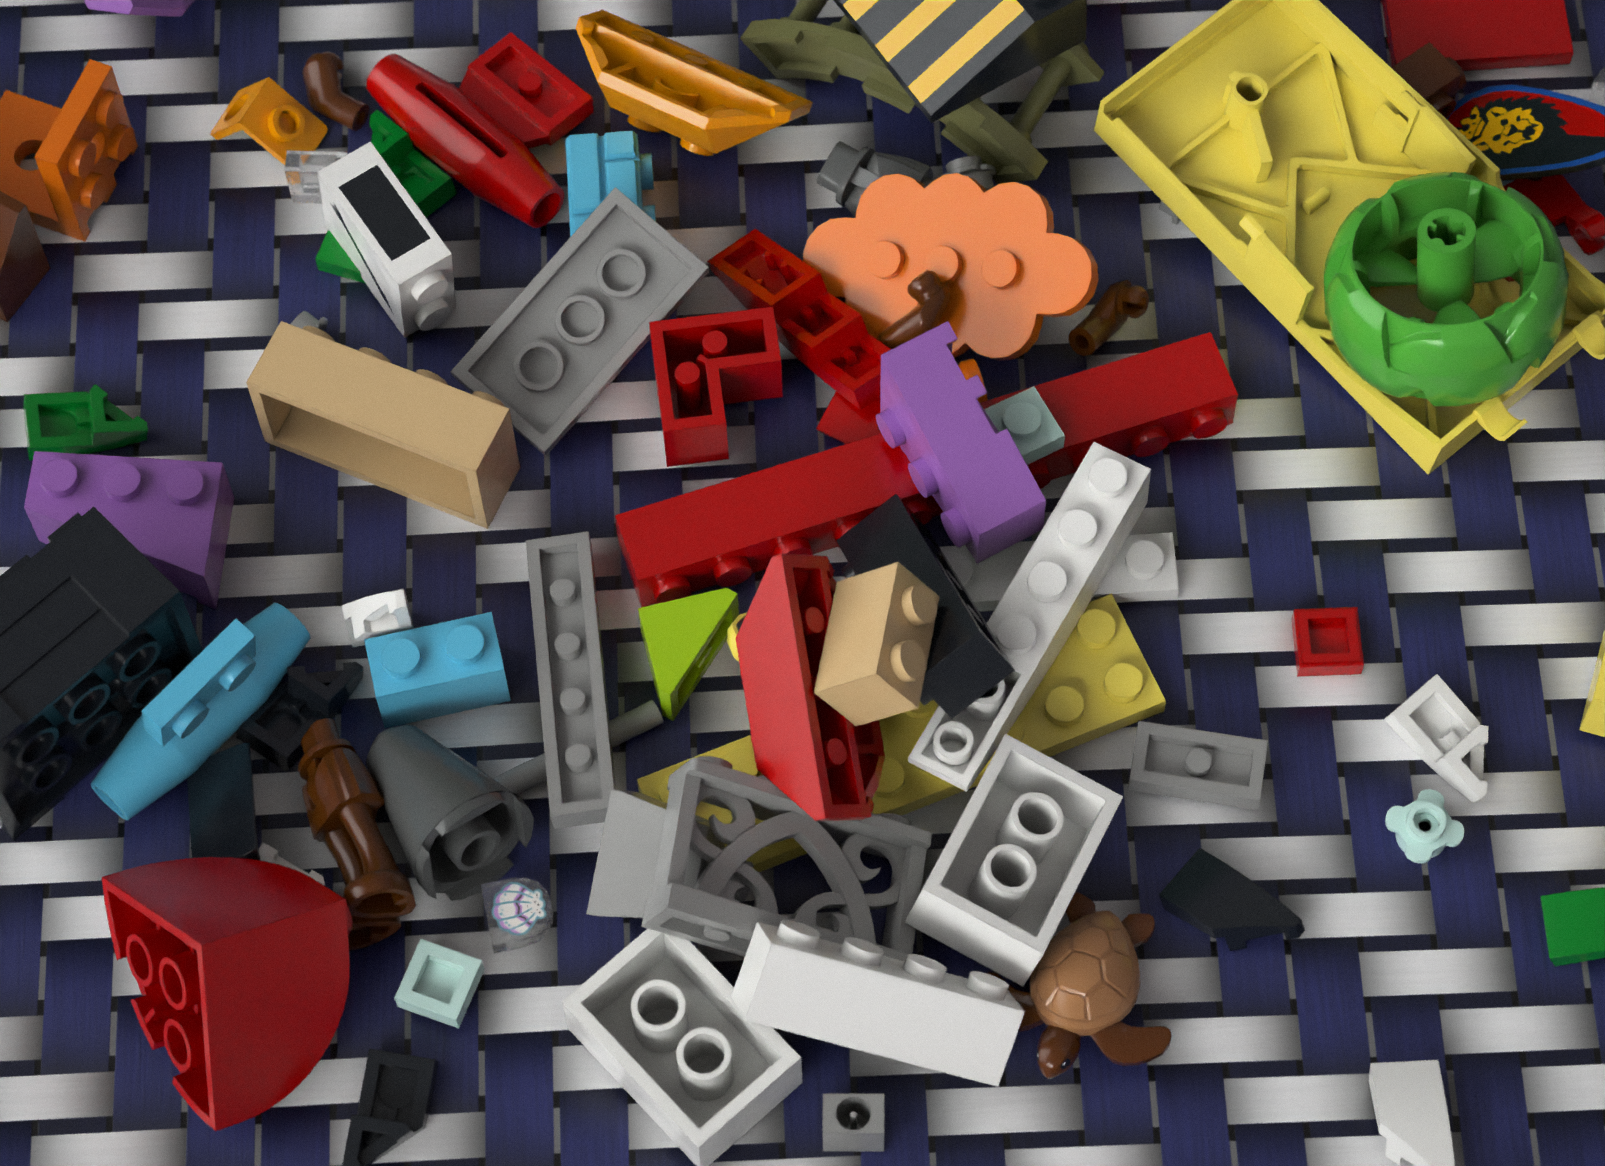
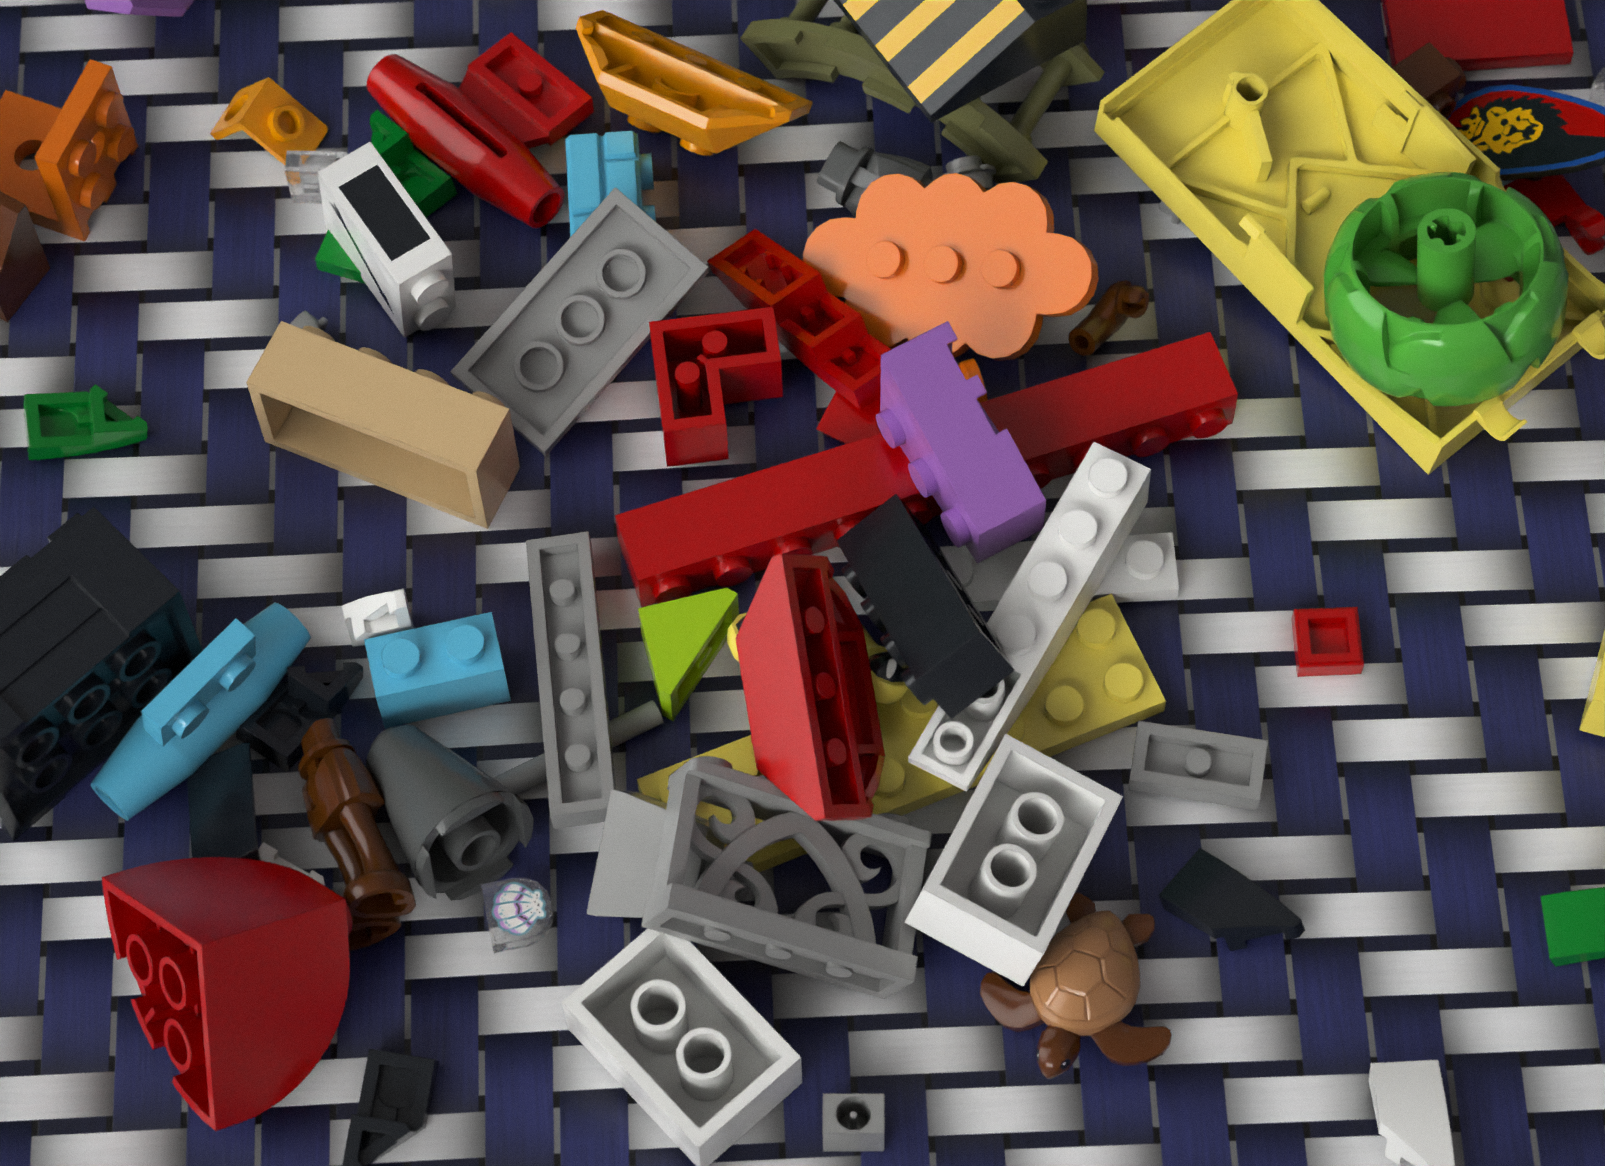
(164, 507): medium lavender wedge -> none
(325, 91): reddish brown arm -> none
(439, 983): light aqua plate -> none
(877, 644): tan brick -> none
(877, 1002): white brick -> none
(932, 301): reddish brown arm -> none
(1029, 424): light aqua plate -> none
(1419, 844): light aqua plate -> none
(1444, 736): white slope -> none

